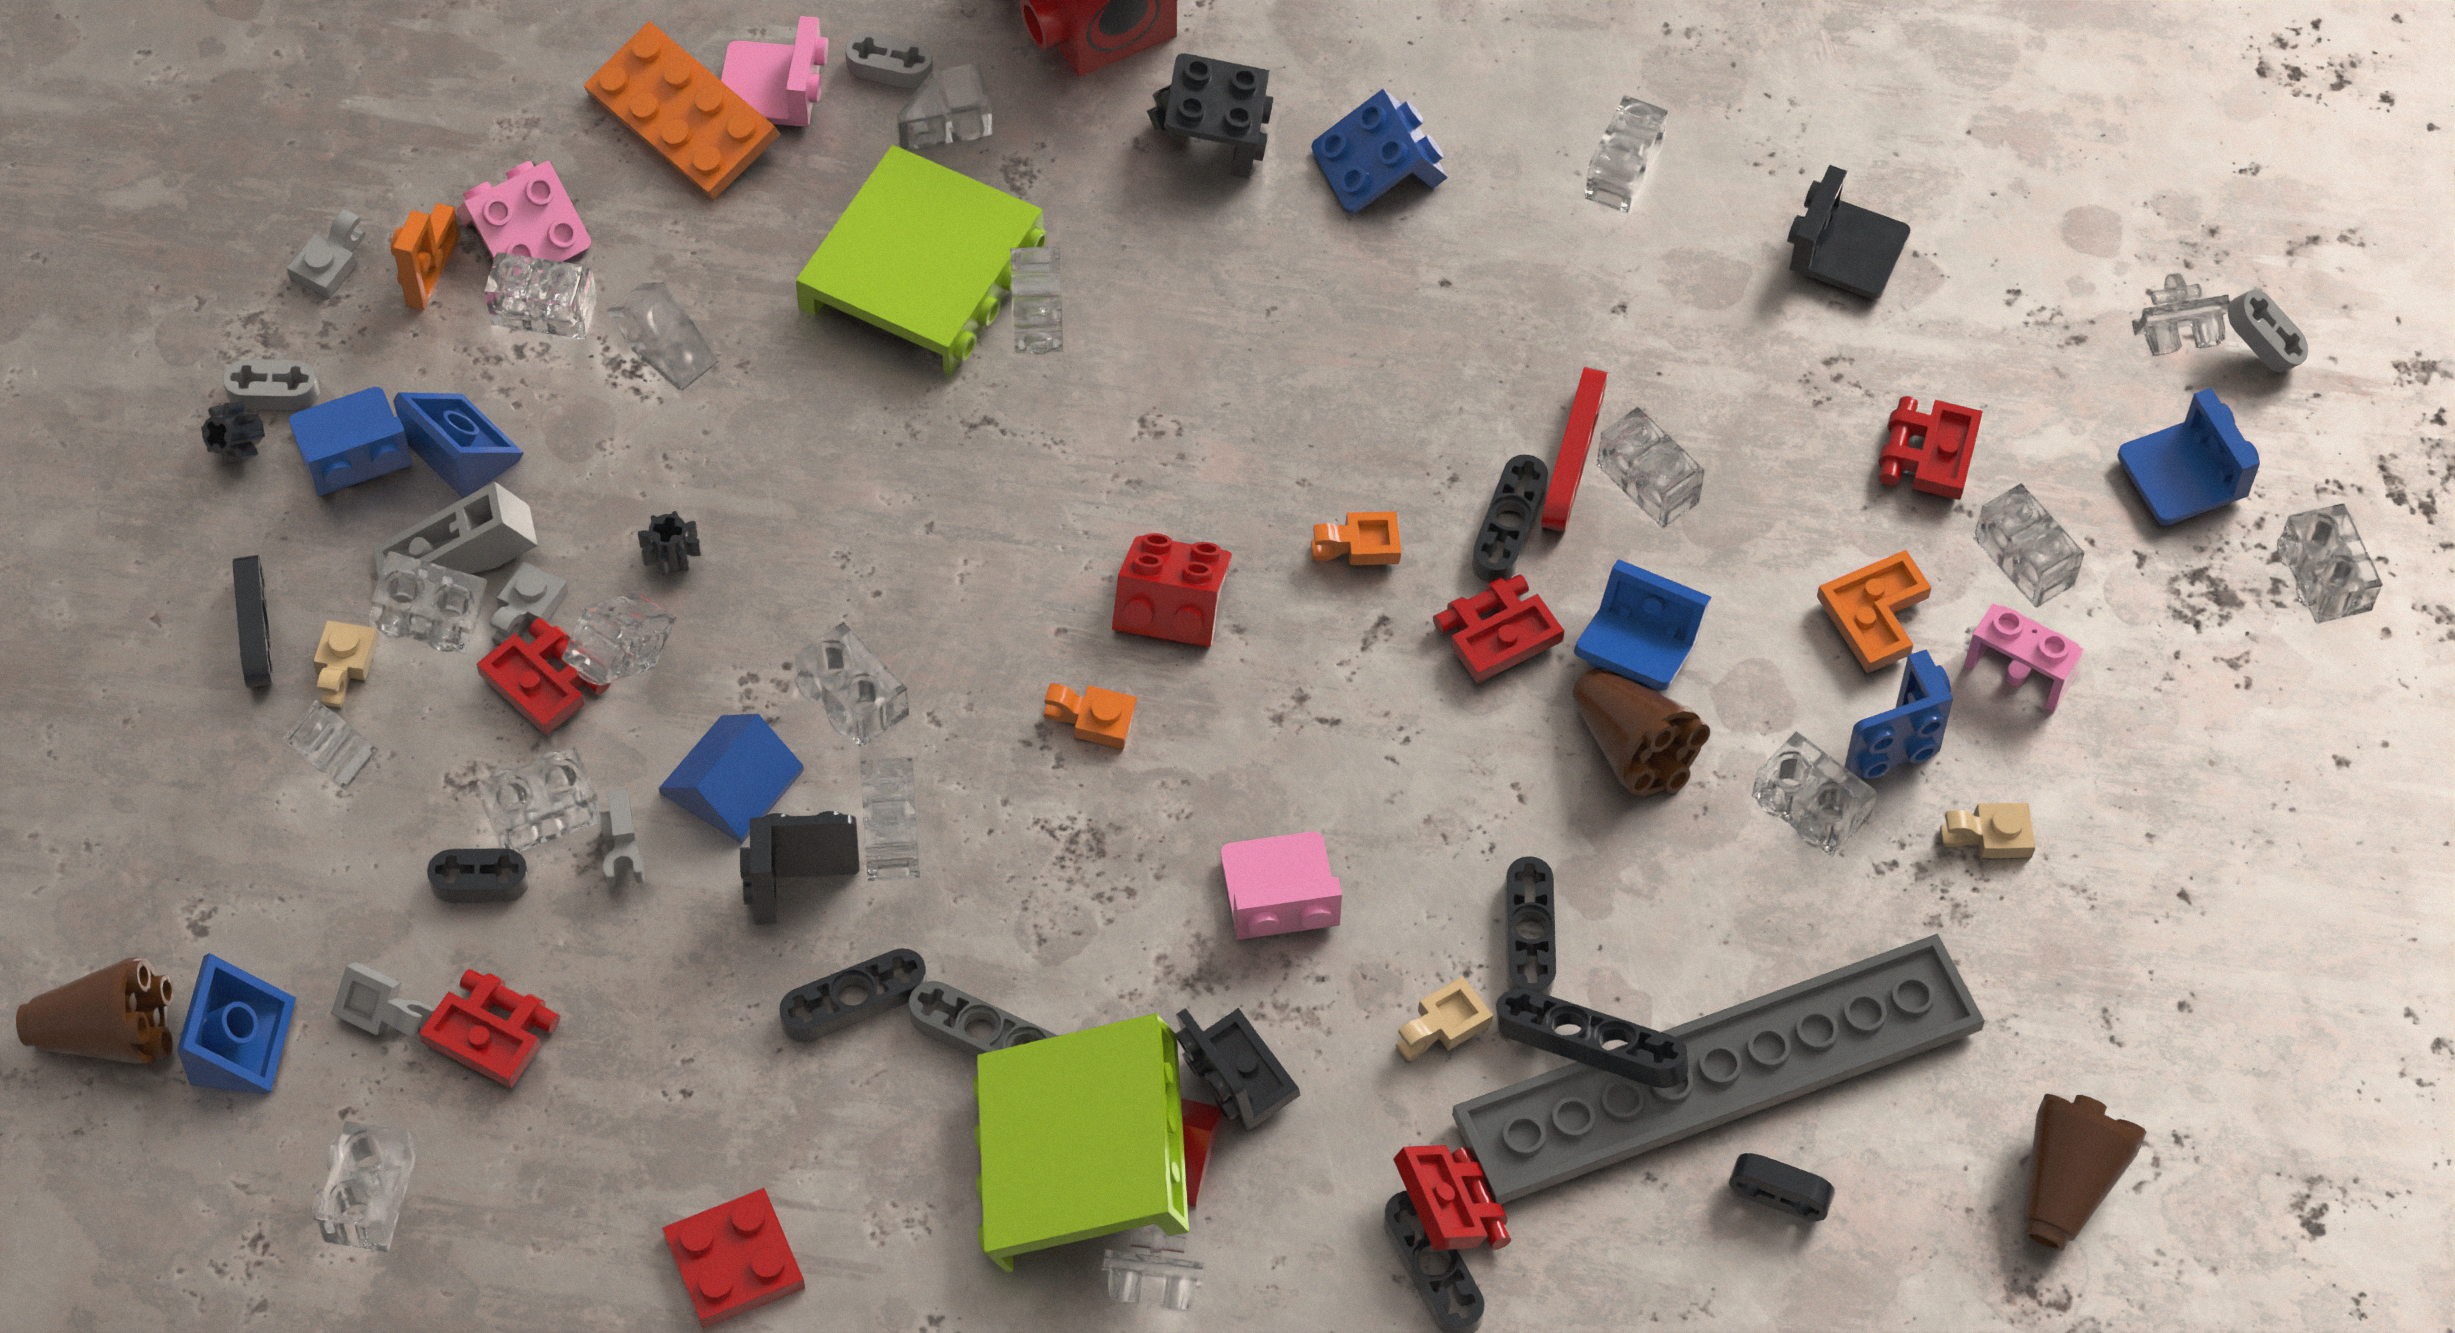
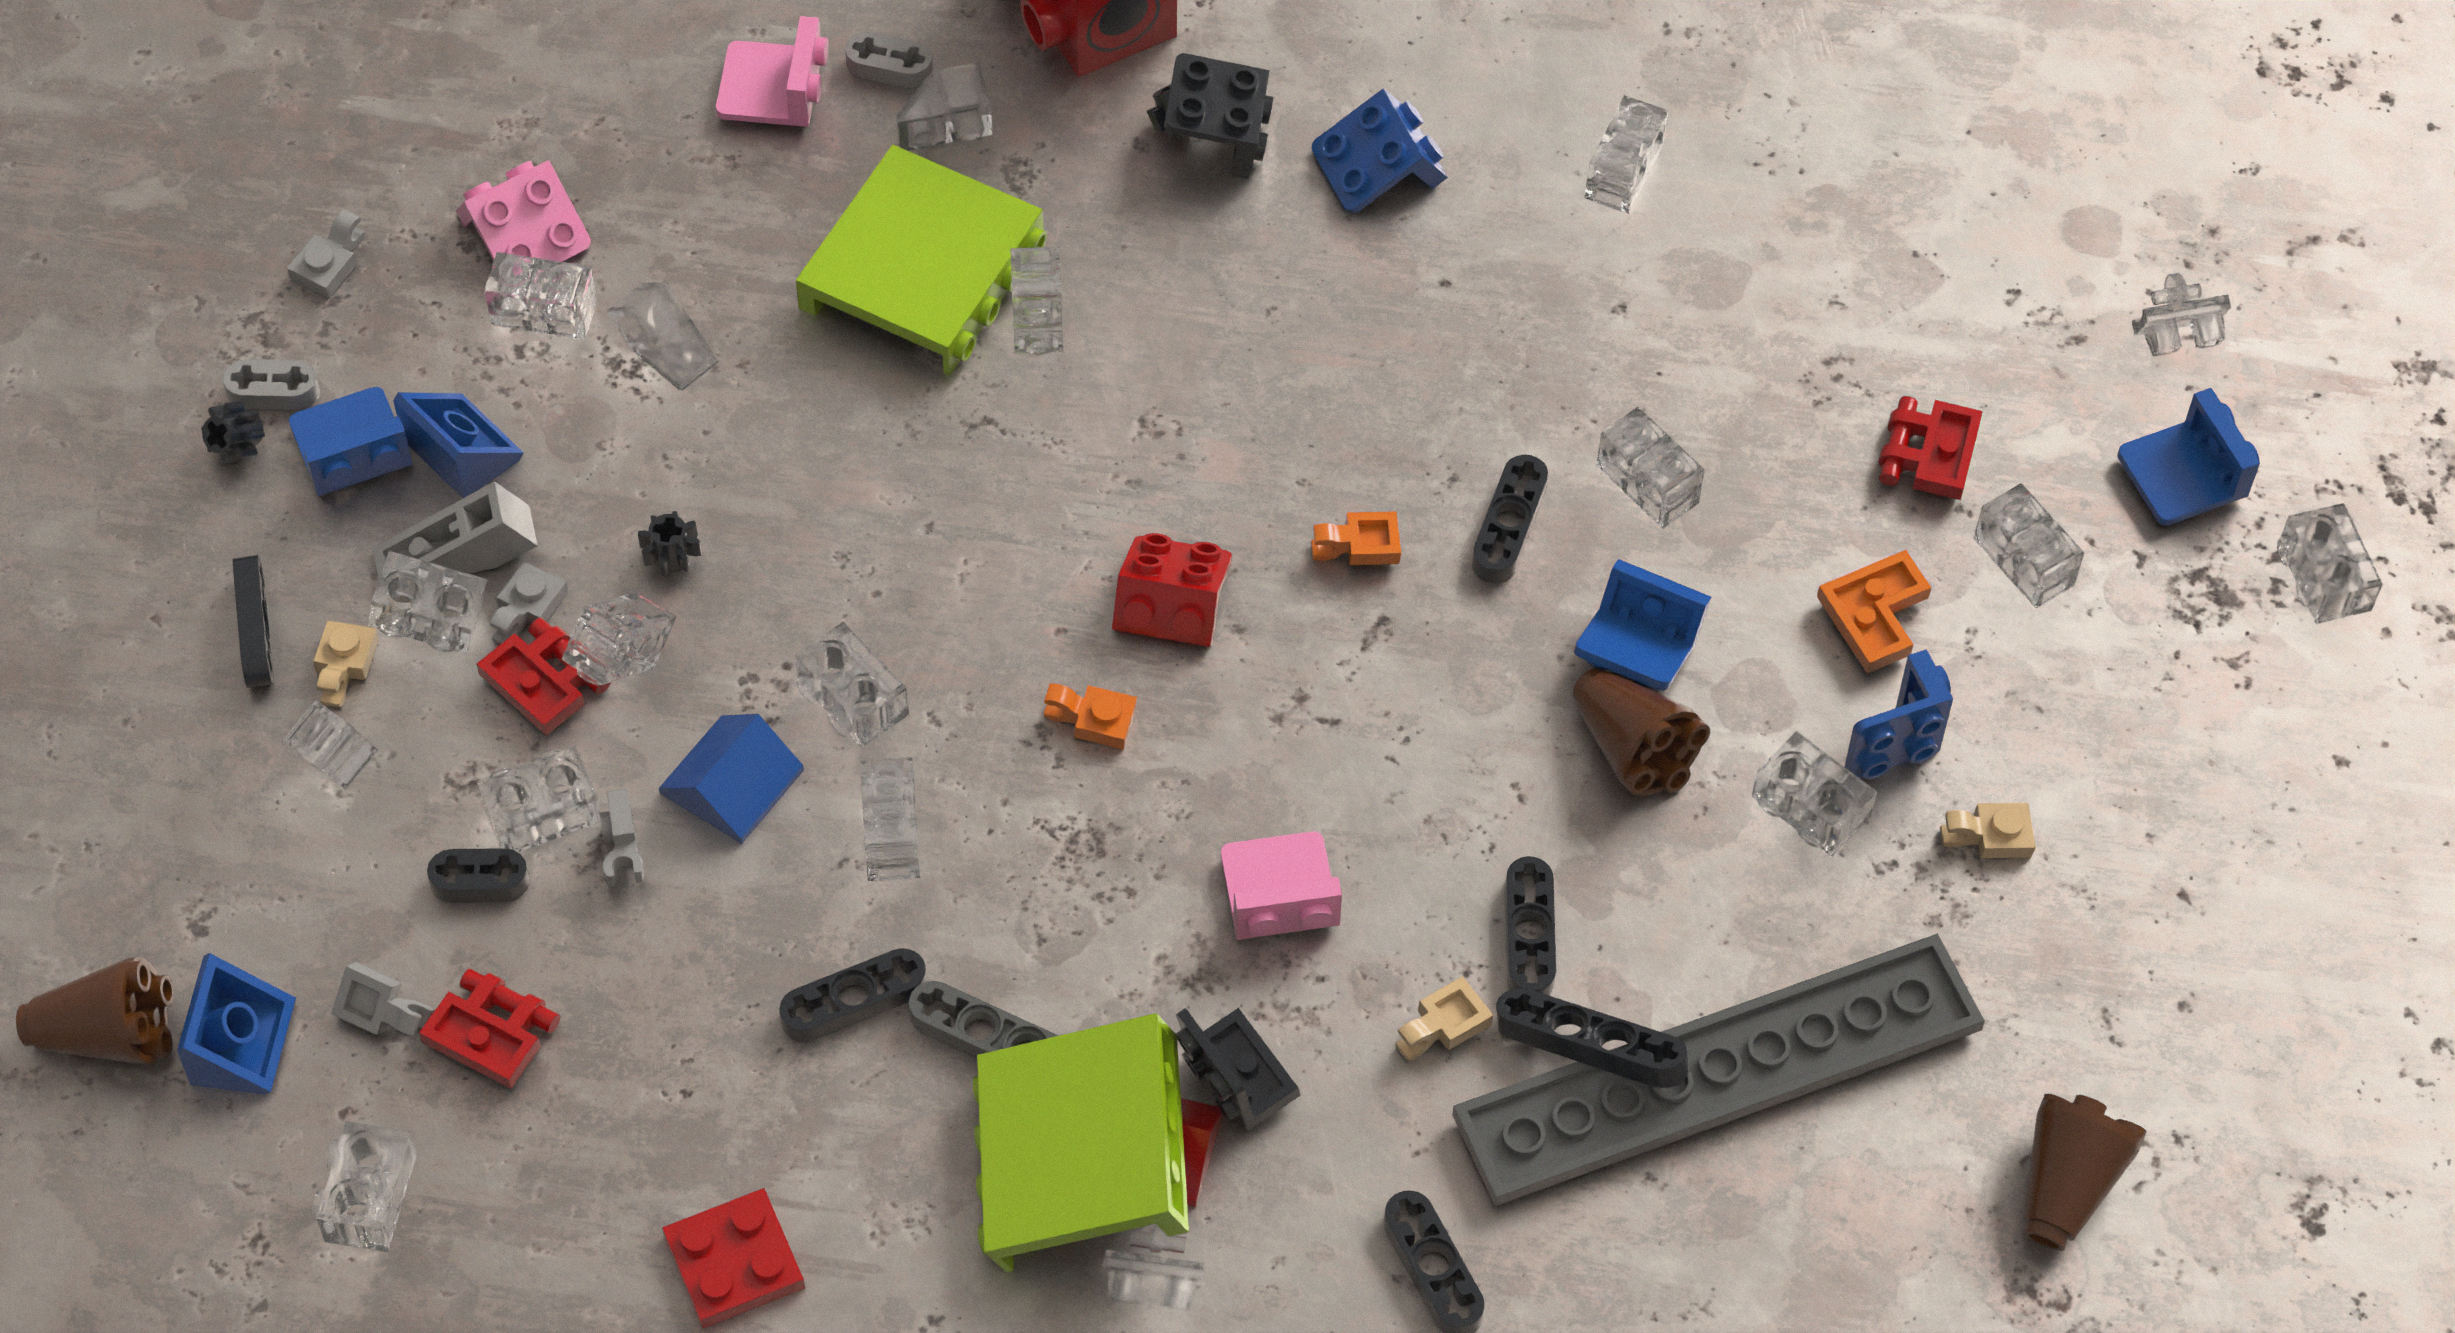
(423, 252): orange plate -> none
(681, 110): orange plate -> none
(795, 848): black bracket -> none
(1451, 1197): red plate -> none
(1504, 638): red plate -> none
(1574, 449): red beam -> none
(1782, 1187): black beam -> none
(1845, 241): black bracket -> none
(2030, 647): bright pink window -> none
(2267, 331): light grey beam -> none

